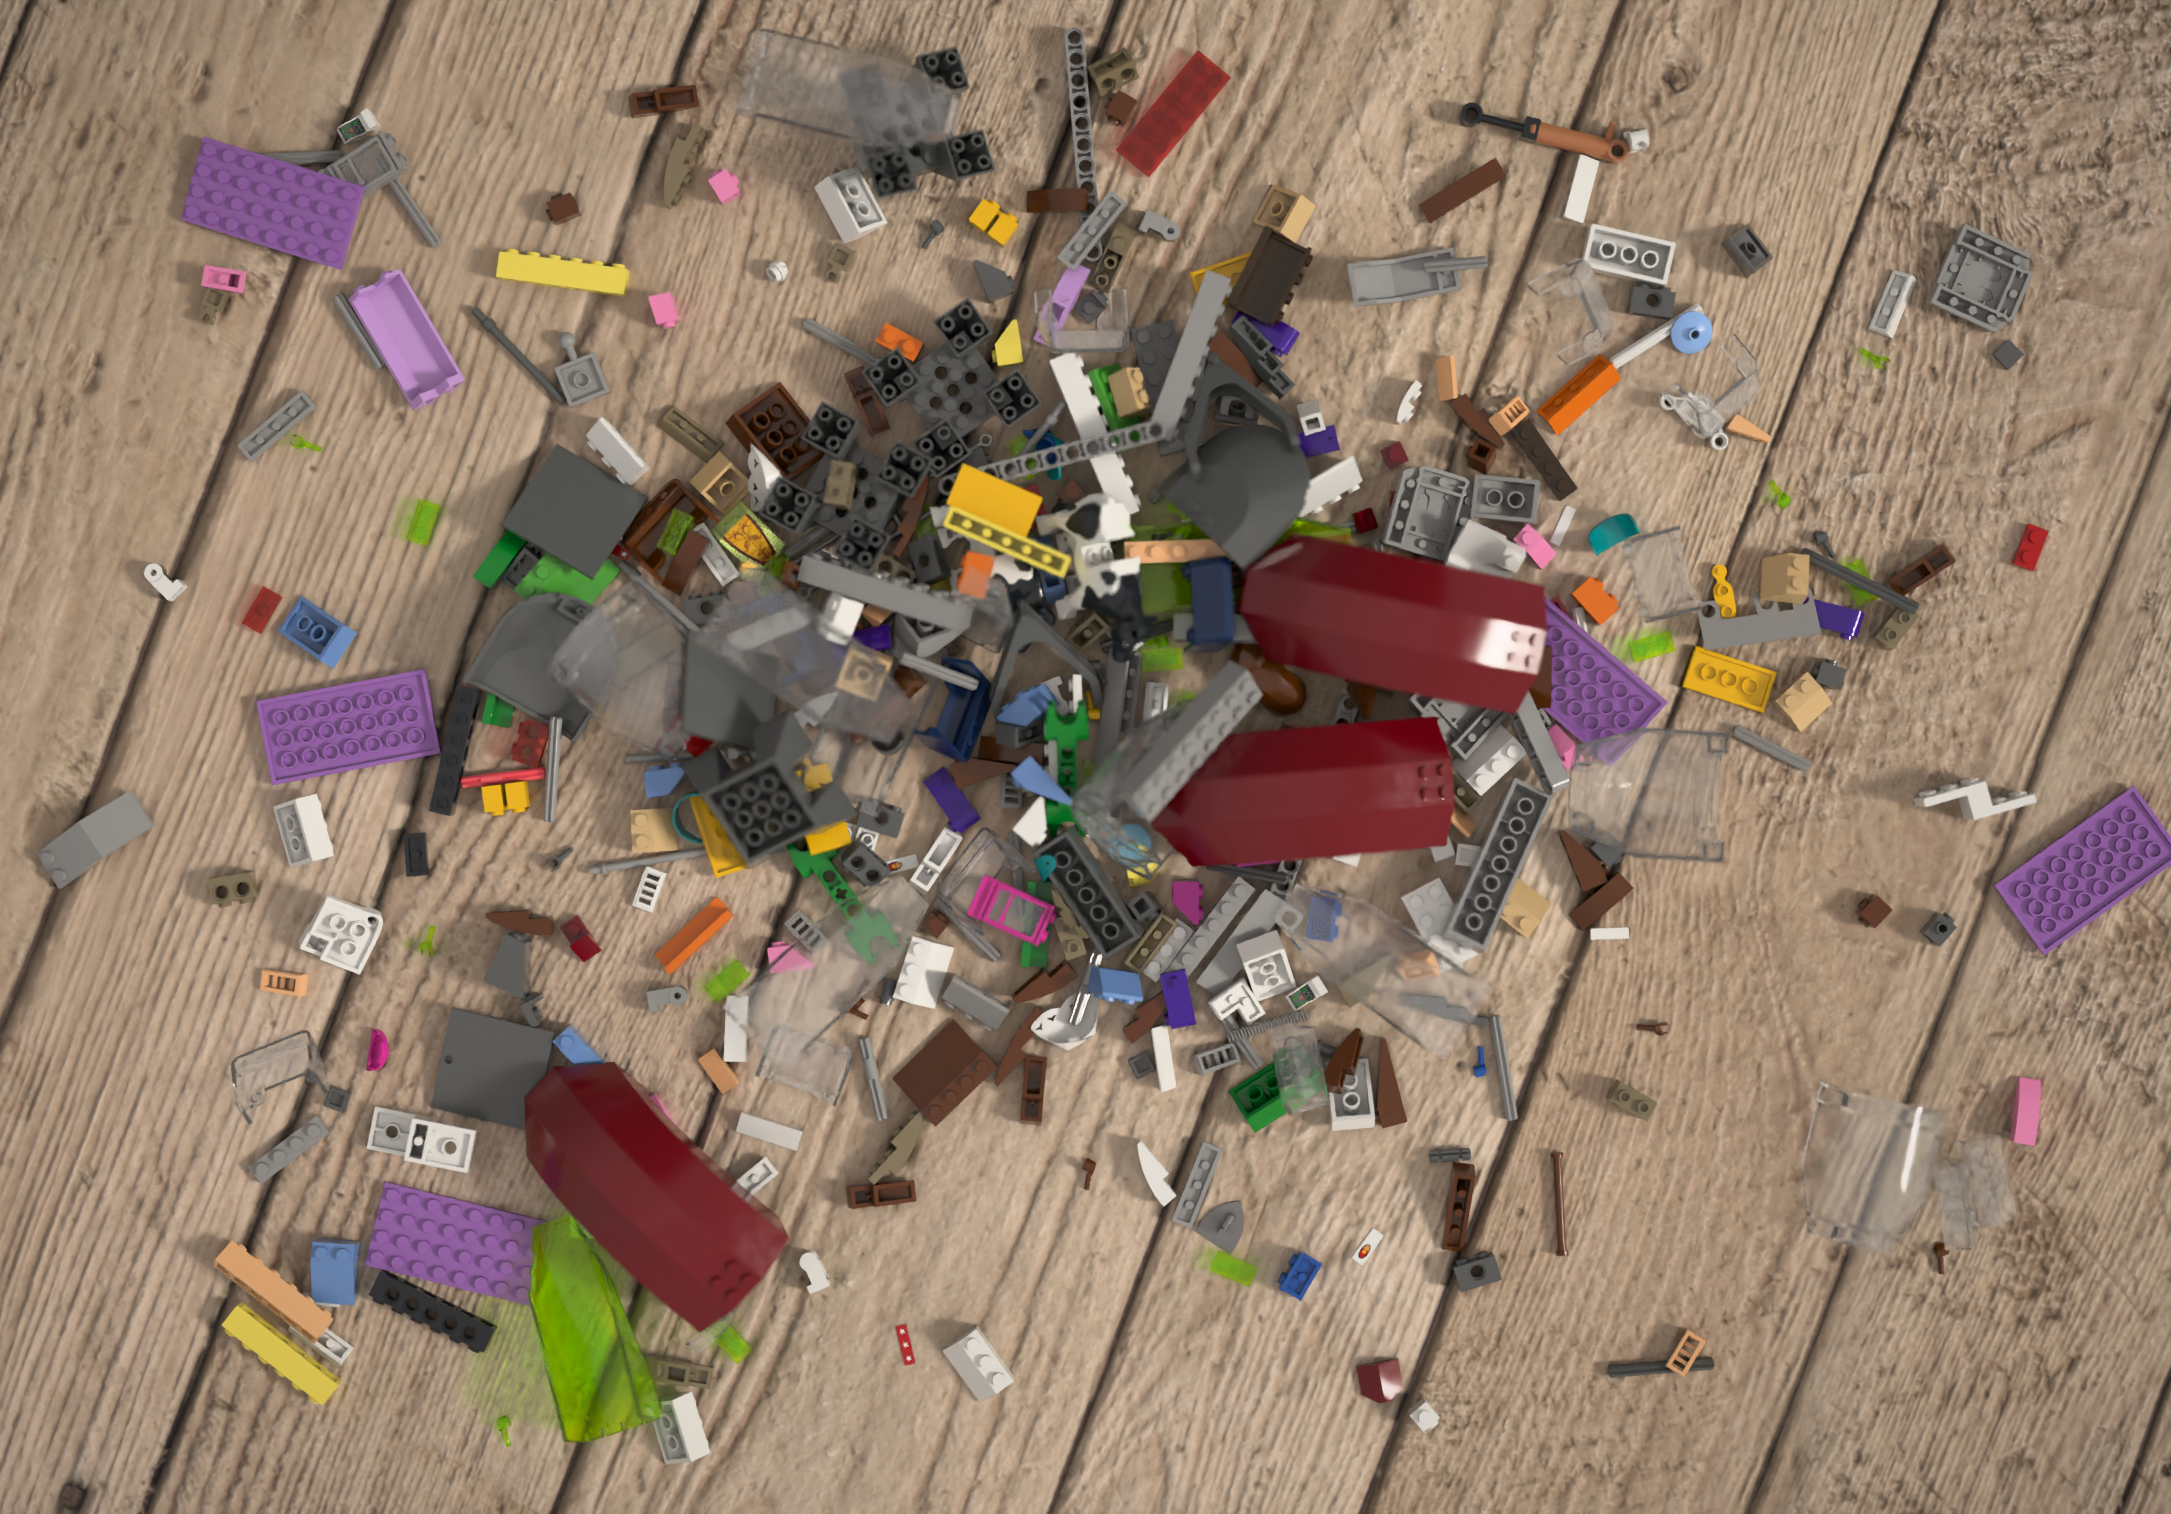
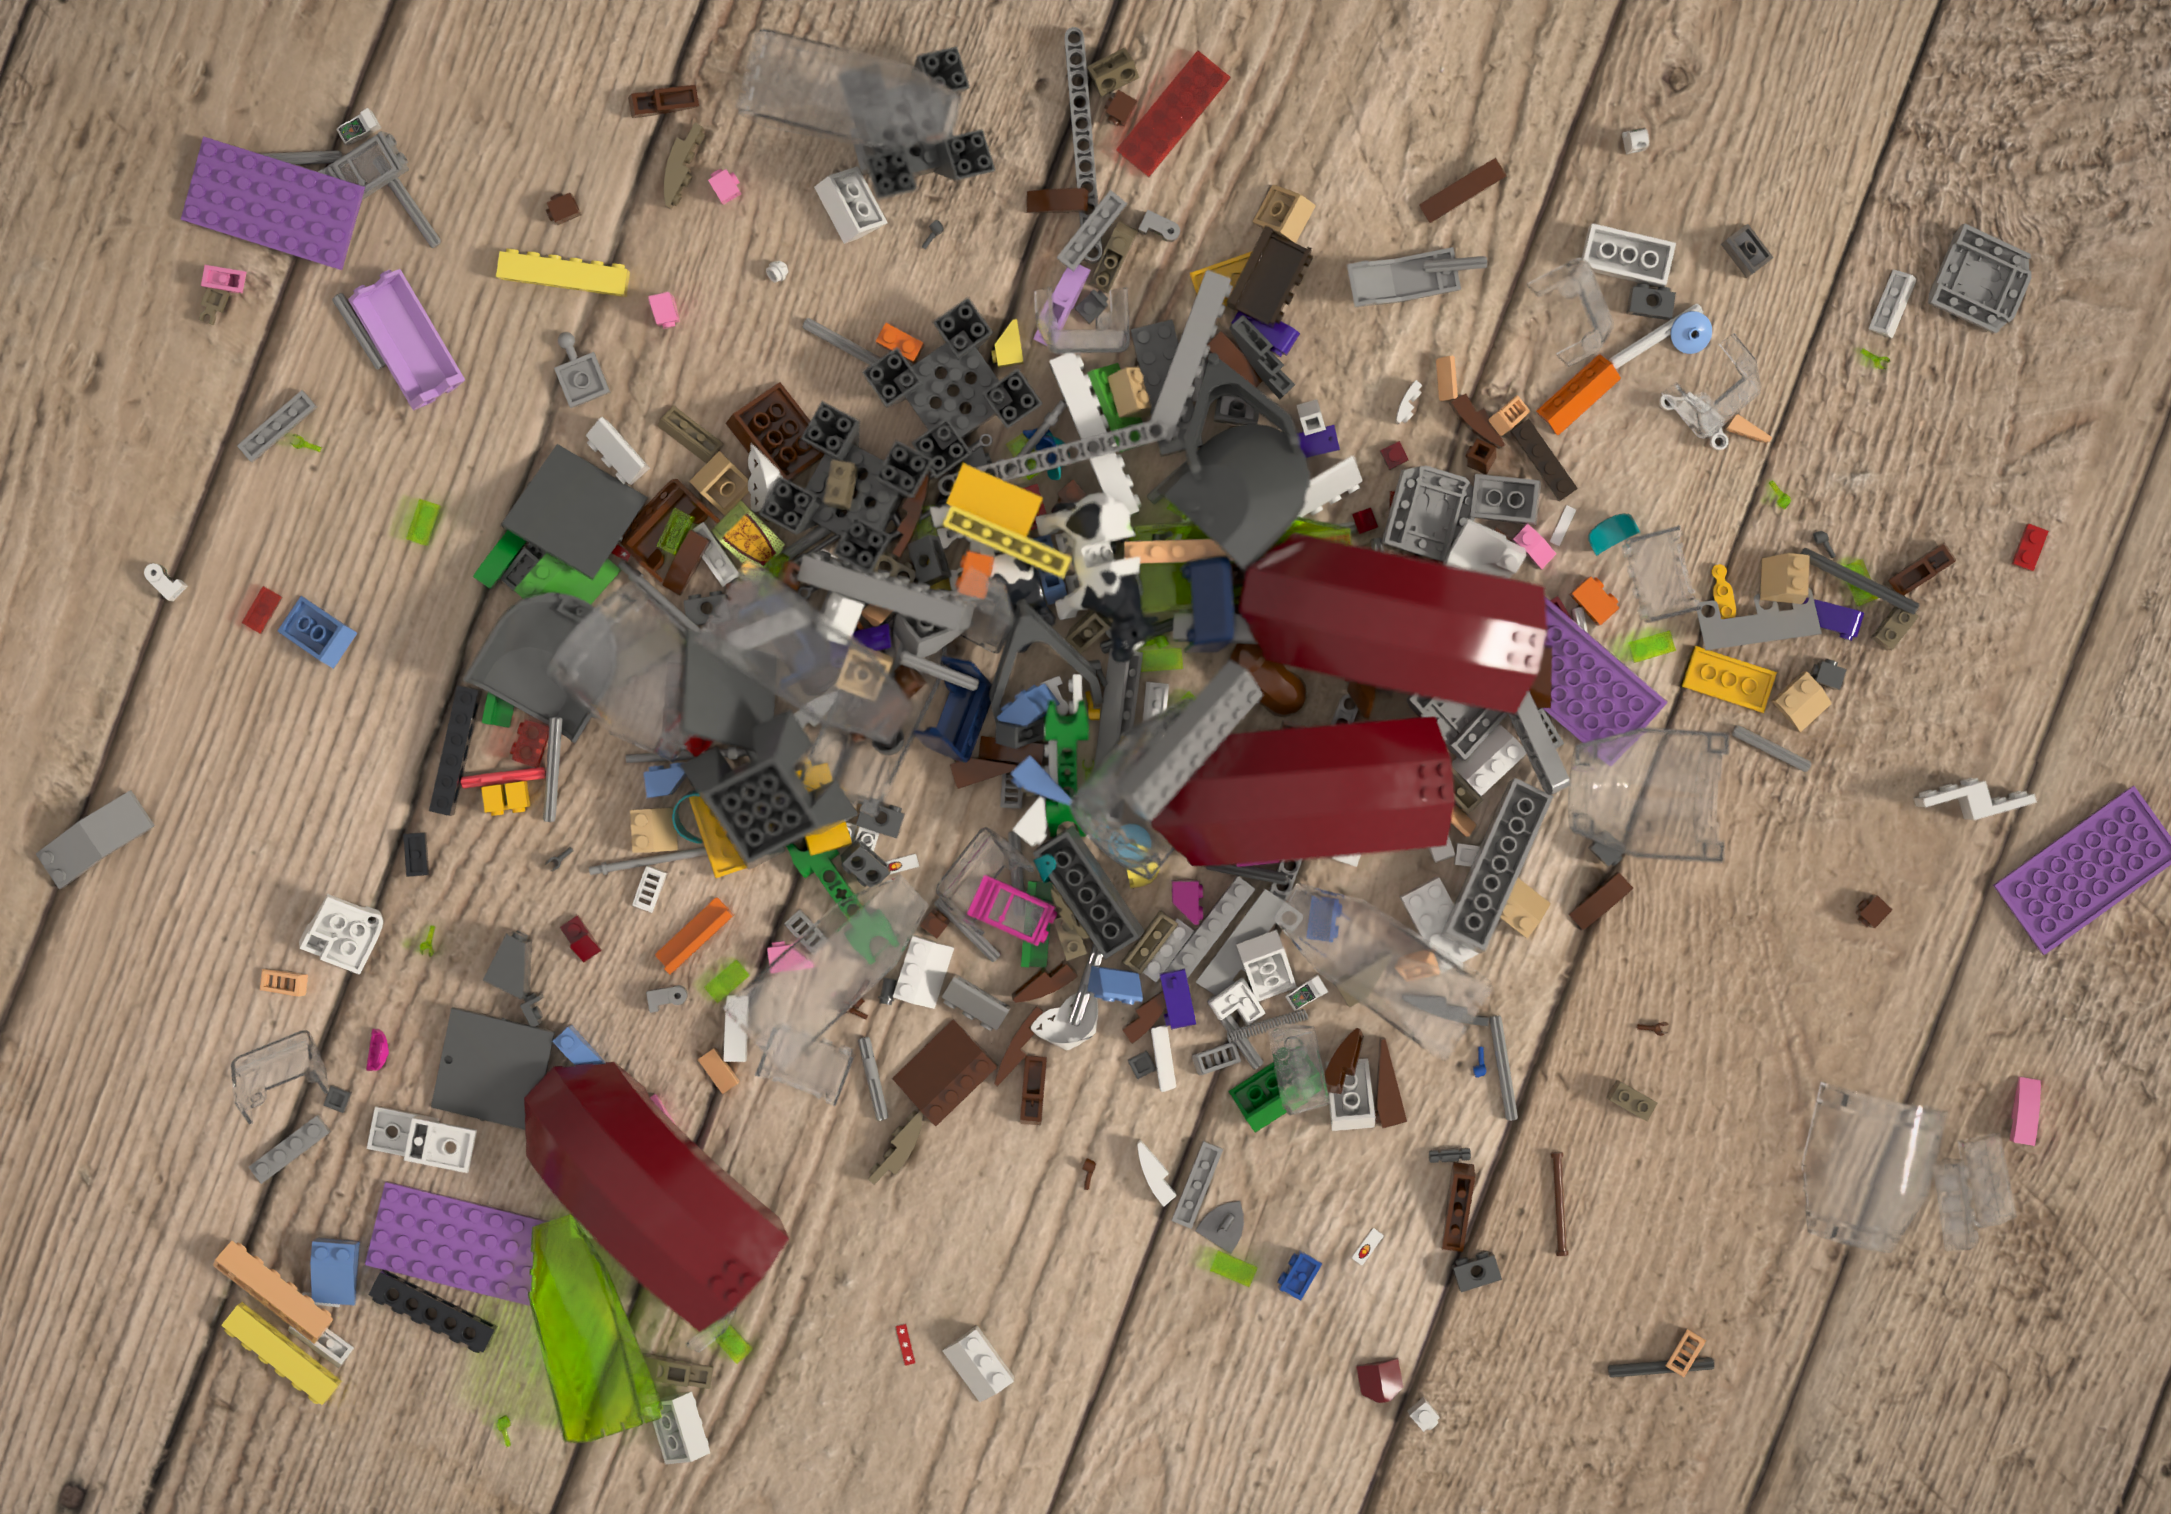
(232, 884): dark tan brick -> none
(303, 830): white slope -> none
(348, 727): medium lavender plate -> none
(490, 326): dark grey bar -> none
(522, 922): reddish brown slope -> none
(758, 1176): white plate -> none
(769, 1130): white slope -> none
(813, 1266): white leg -> none
(841, 259): dark tan plate -> none
(866, 401): reddish brown slope -> none
(880, 1194): reddish brown slope -> none
(935, 860): white slope -> none
(952, 801): dark purple door -> none
(985, 216): yellow piece -> none
(994, 281): dark grey slope -> none
(1145, 906): dark grey brick -> none
(1326, 1049): dark grey pin -> none
(1555, 136): nougat piece -> none
(1563, 745): bright pink slope -> none
(1580, 189): white slope -> none
(1585, 866): reddish brown slope -> none
(1609, 933): white sticker -> none
(1938, 928): dark grey brick -> none
(1940, 1252): reddish brown hand -> none
(2007, 354): dark grey tile -> none

